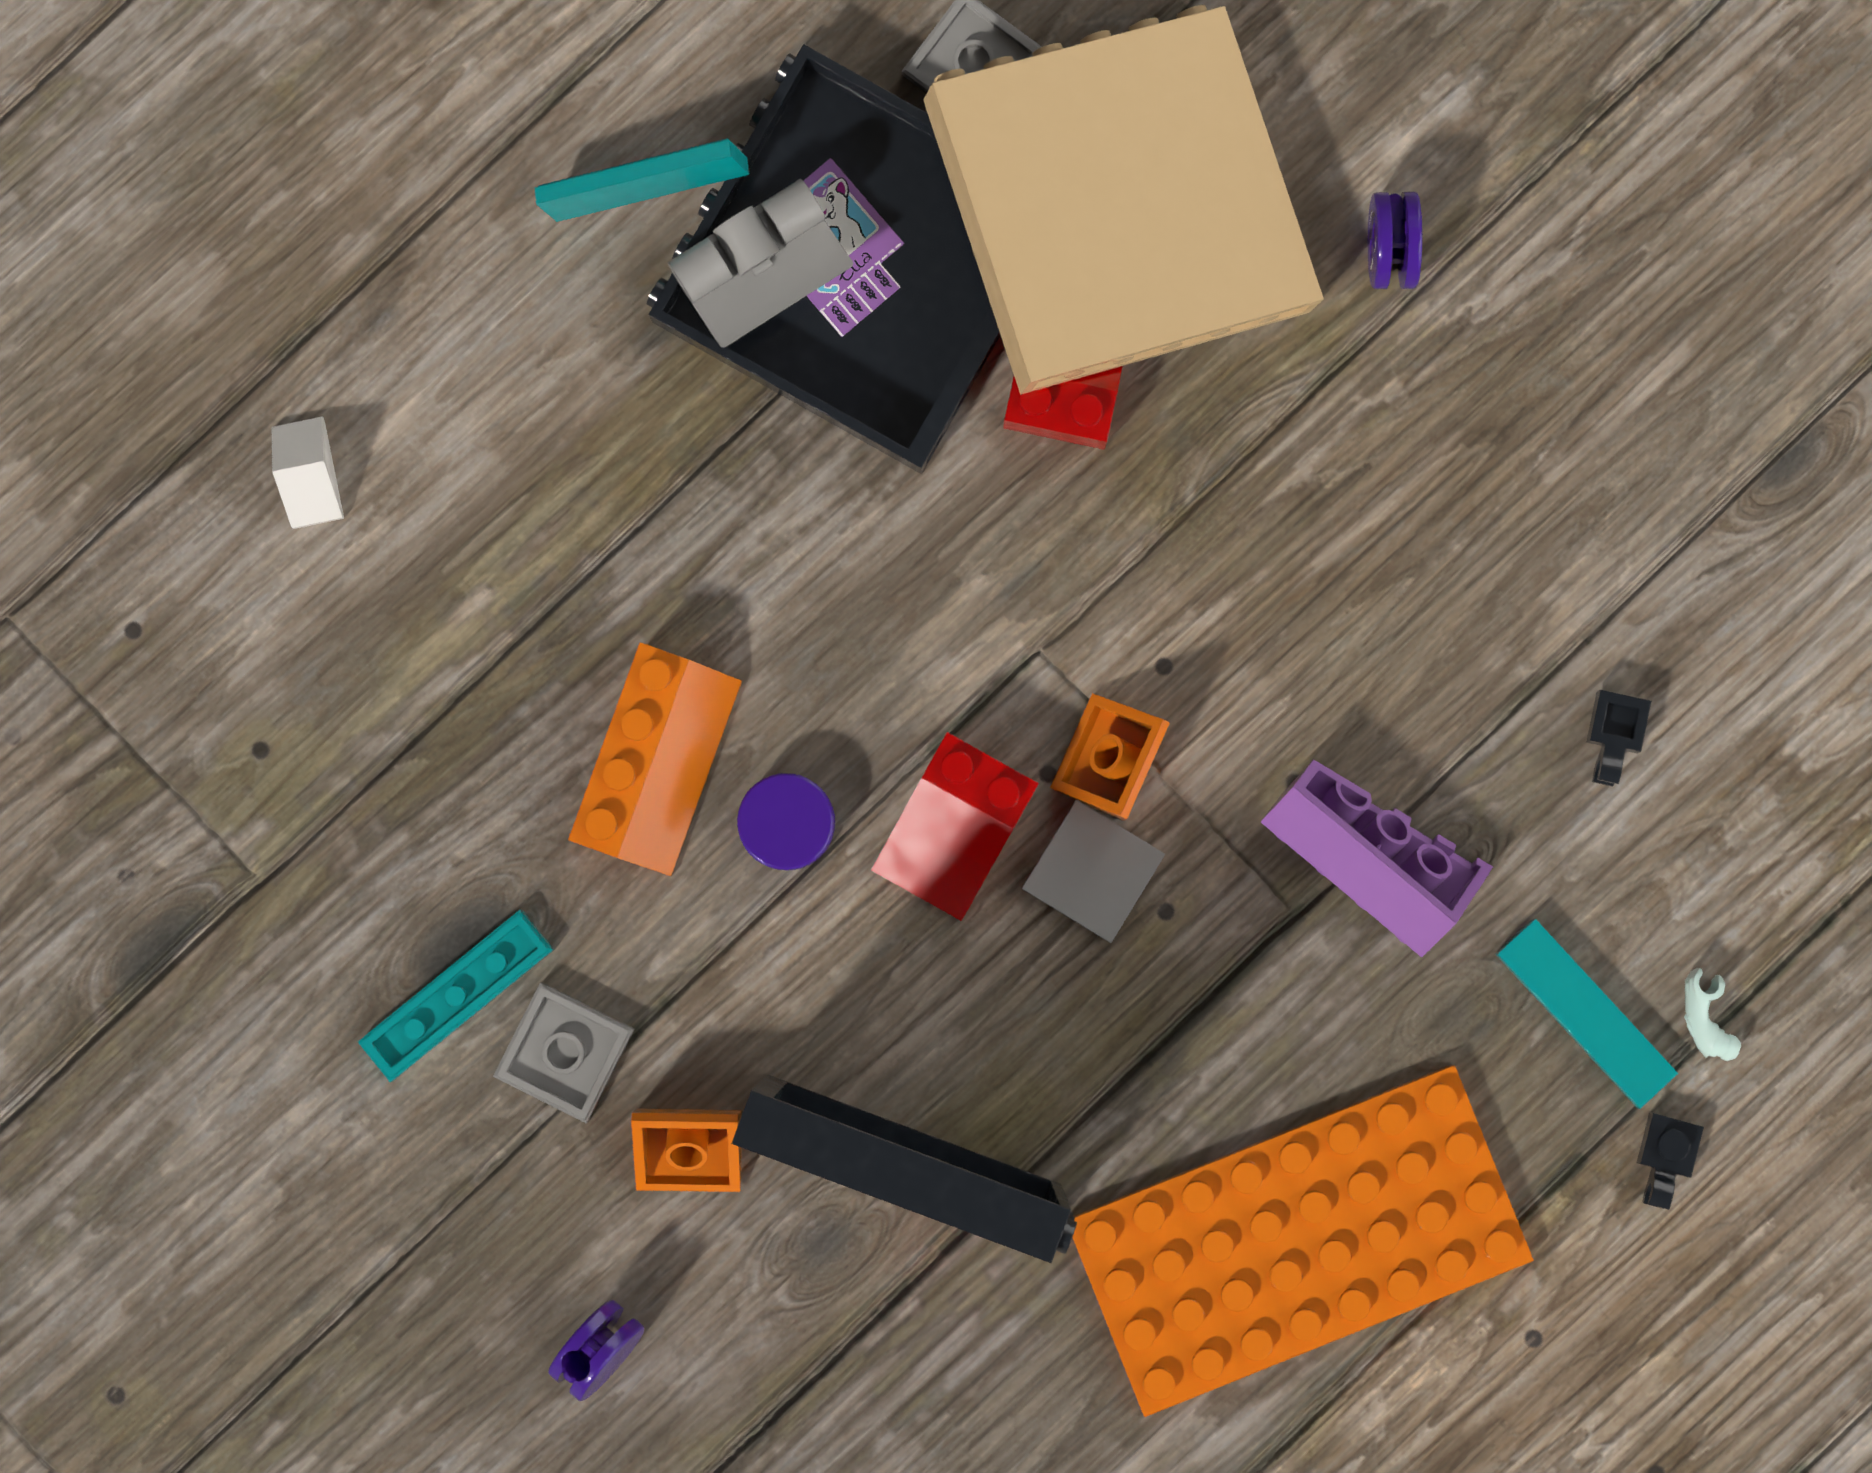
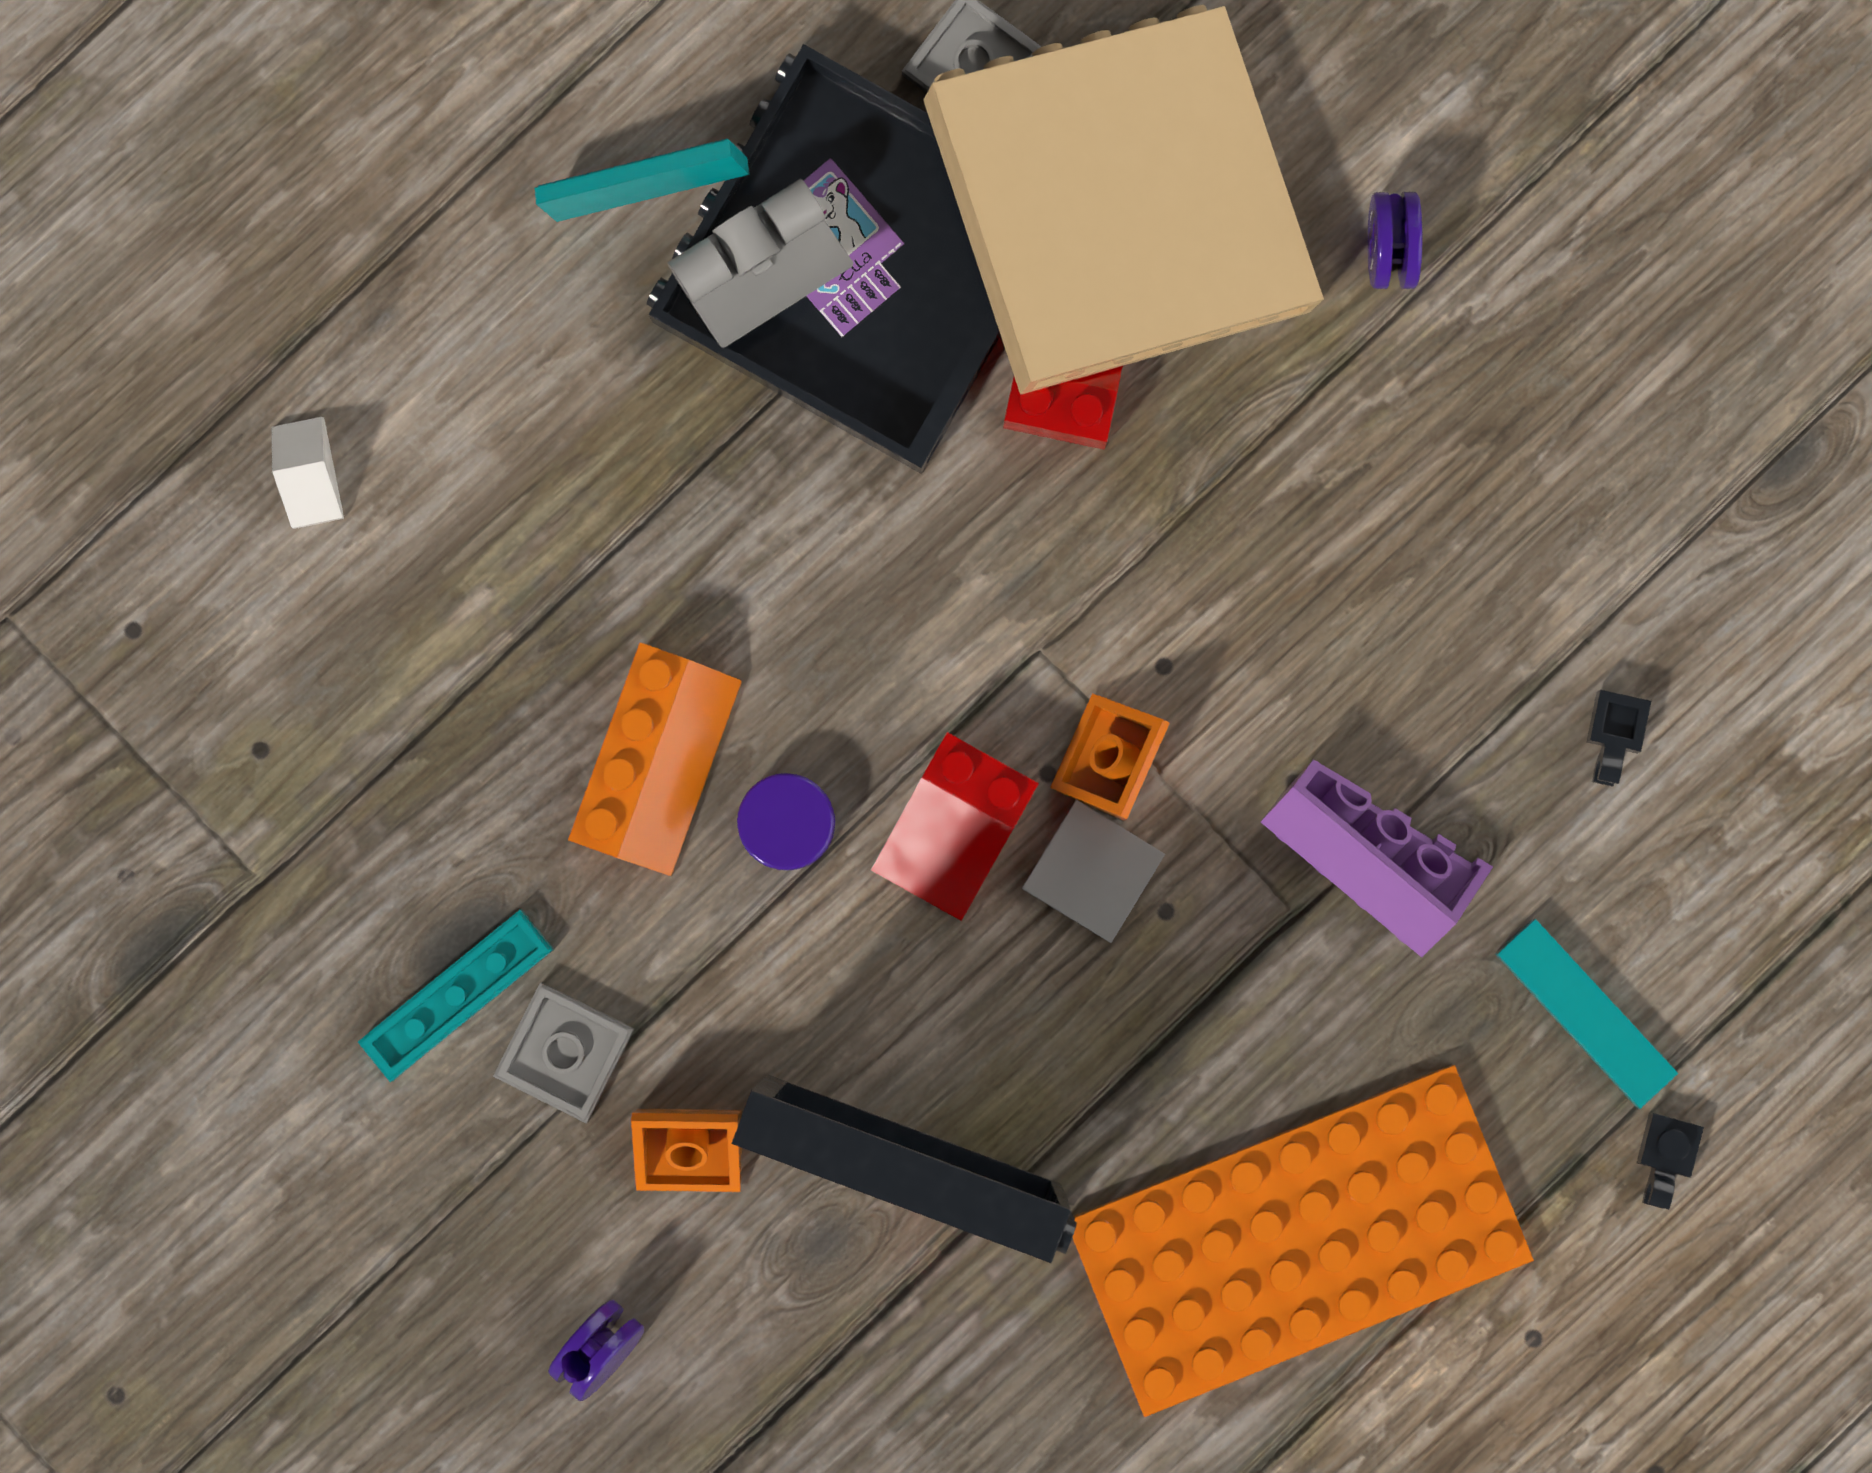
(1705, 1033): light aqua piece -> none

